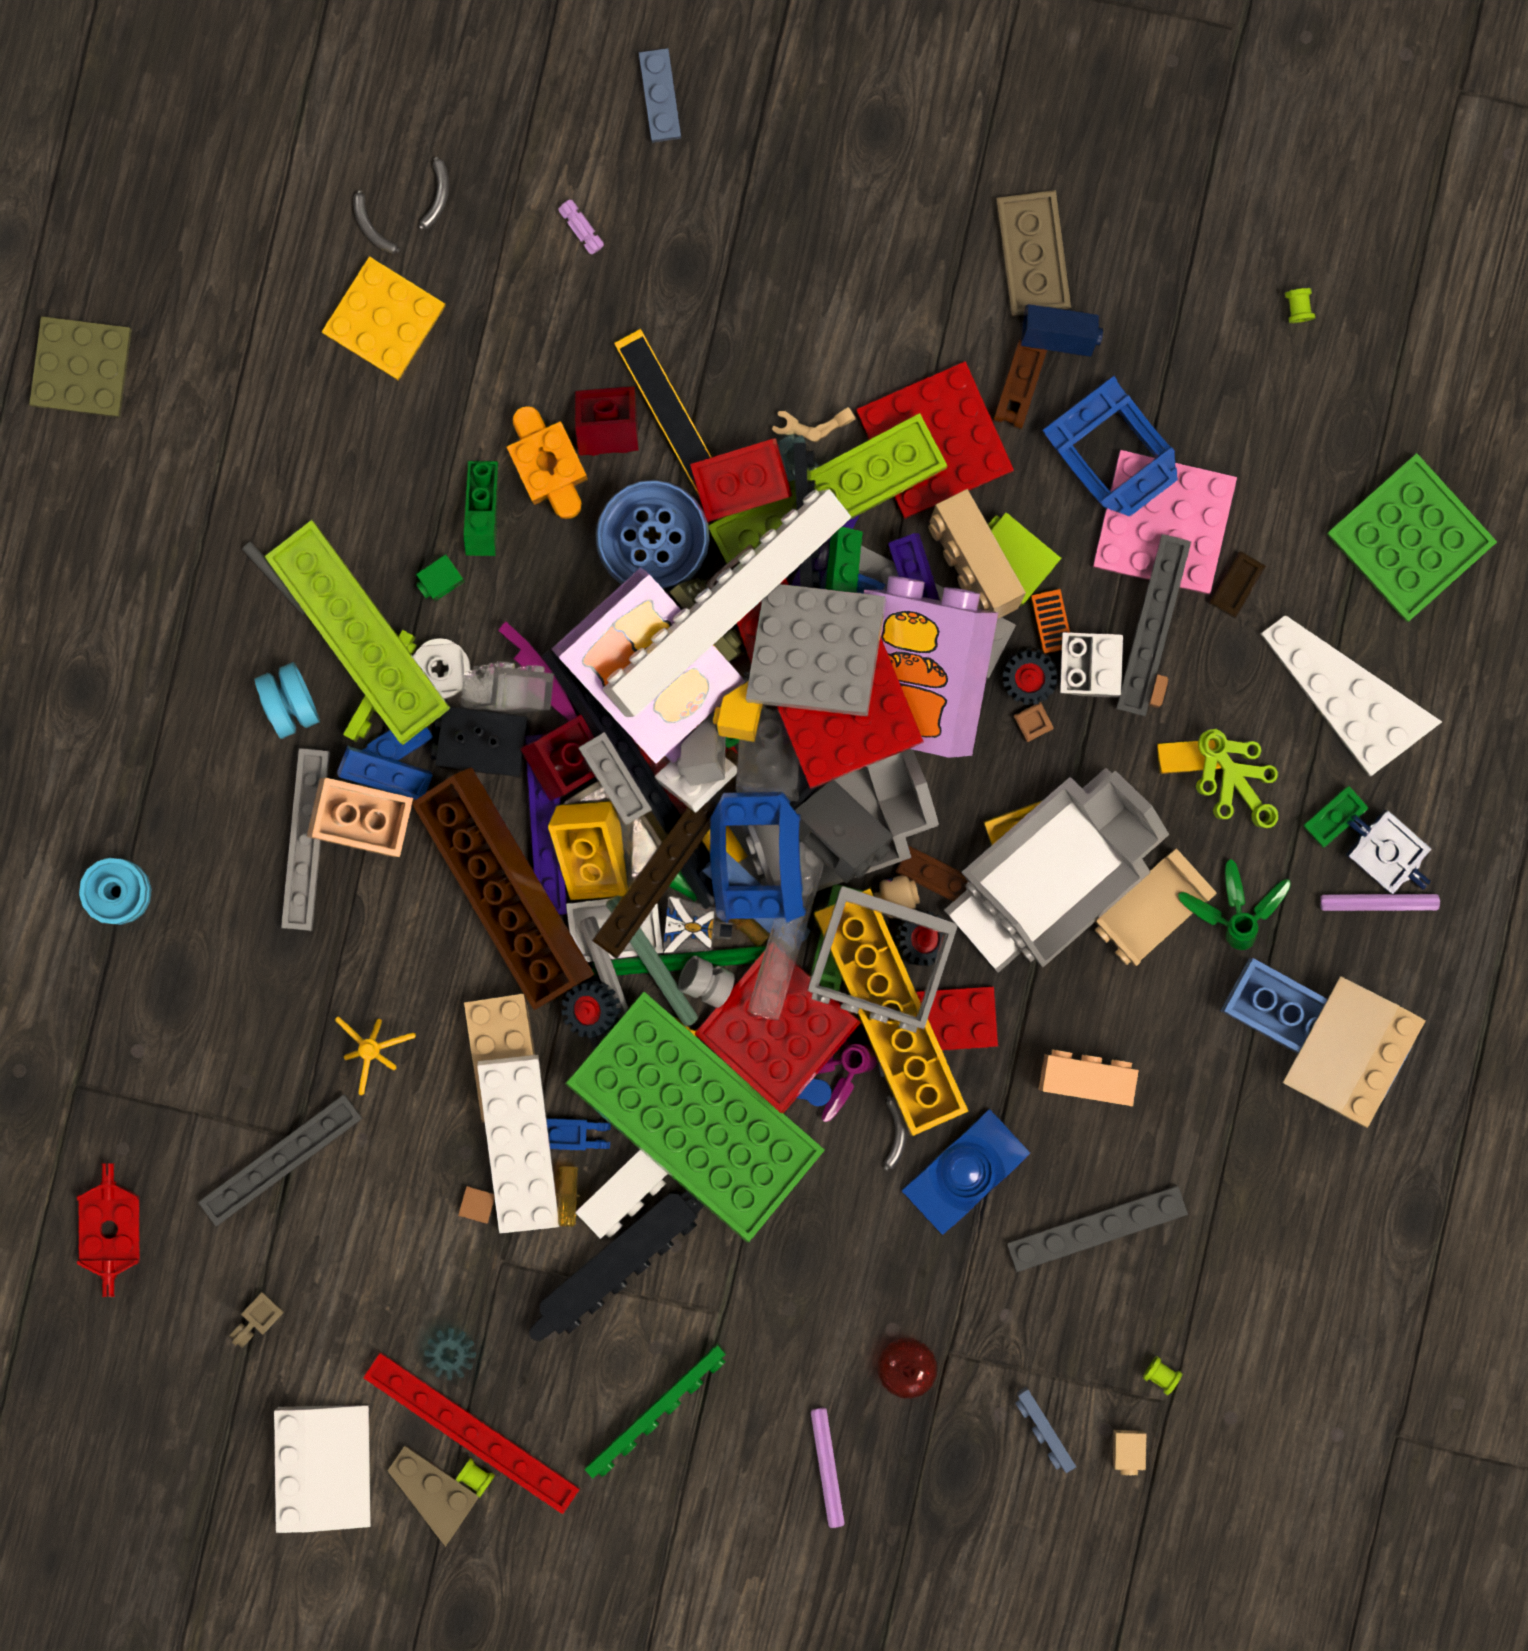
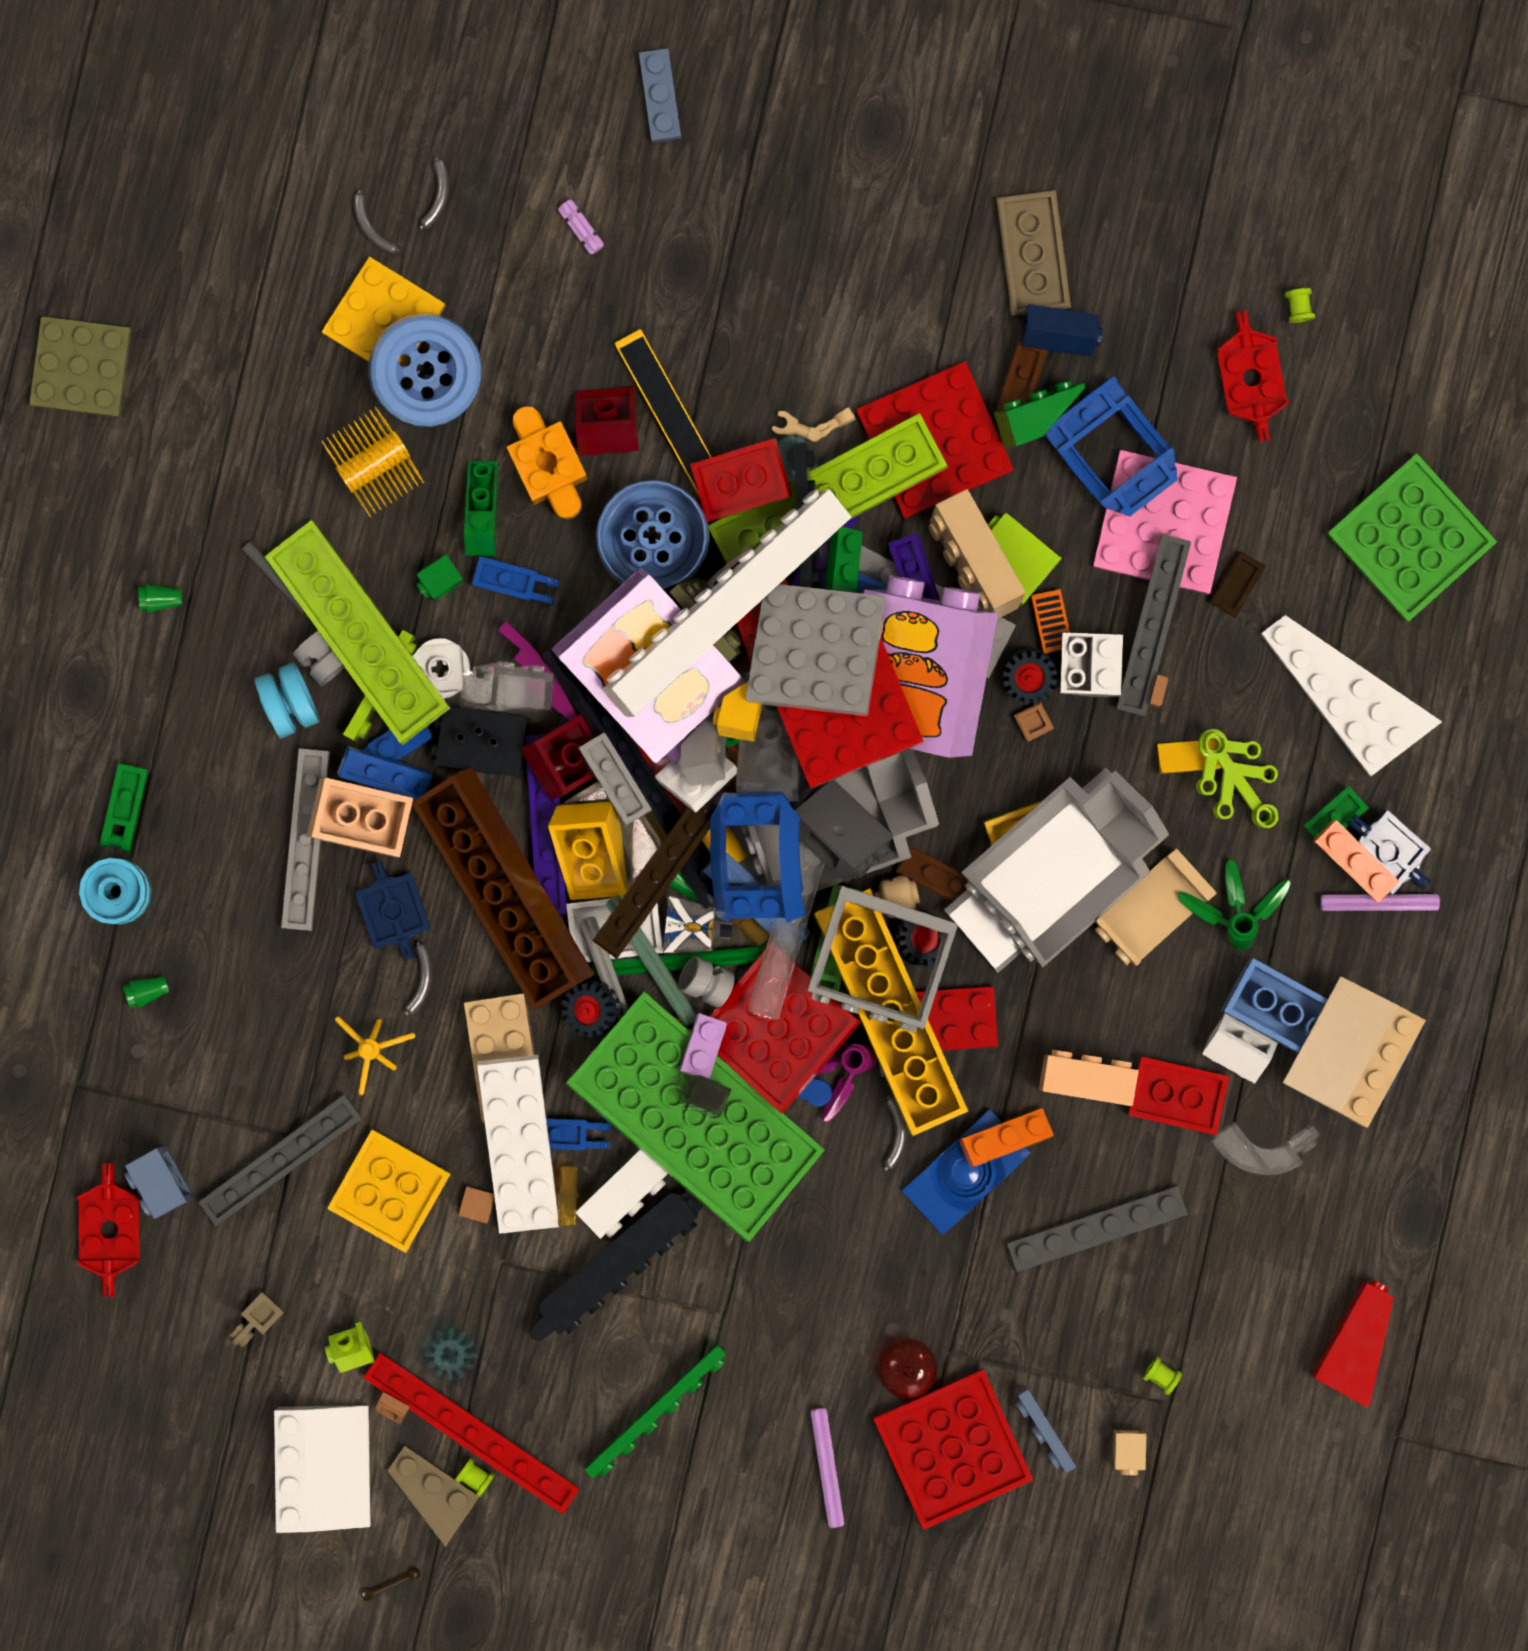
(124, 806): none -> green plate
(144, 991): none -> green cone
(158, 597): none -> green cone
(158, 1182): none -> sand blue brick
(320, 658): none -> light grey wheel
(350, 1349): none -> lime brick
(368, 1593): none -> dark brown hinge
(373, 461): none -> yellow piece
(389, 1191): none -> yellow plate
(391, 1408): none -> medium nougat tile
(393, 910): none -> dark blue plate
(408, 404): none -> medium blue wheel
(425, 979): none -> flat silver piece
(511, 580): none -> blue hinge
(702, 1046): none -> lavender plate
(705, 1096): none -> clear smoke brick
(953, 1449): none -> red plate
(1006, 1138): none -> orange plate
(1032, 418): none -> green slope
(1179, 1095): none -> red plate
(1240, 1048): none -> white brick
(1243, 1154): none -> clear arch
(1258, 353): none -> red plate
(1356, 860): none -> plate
(1357, 1344): none -> red slope

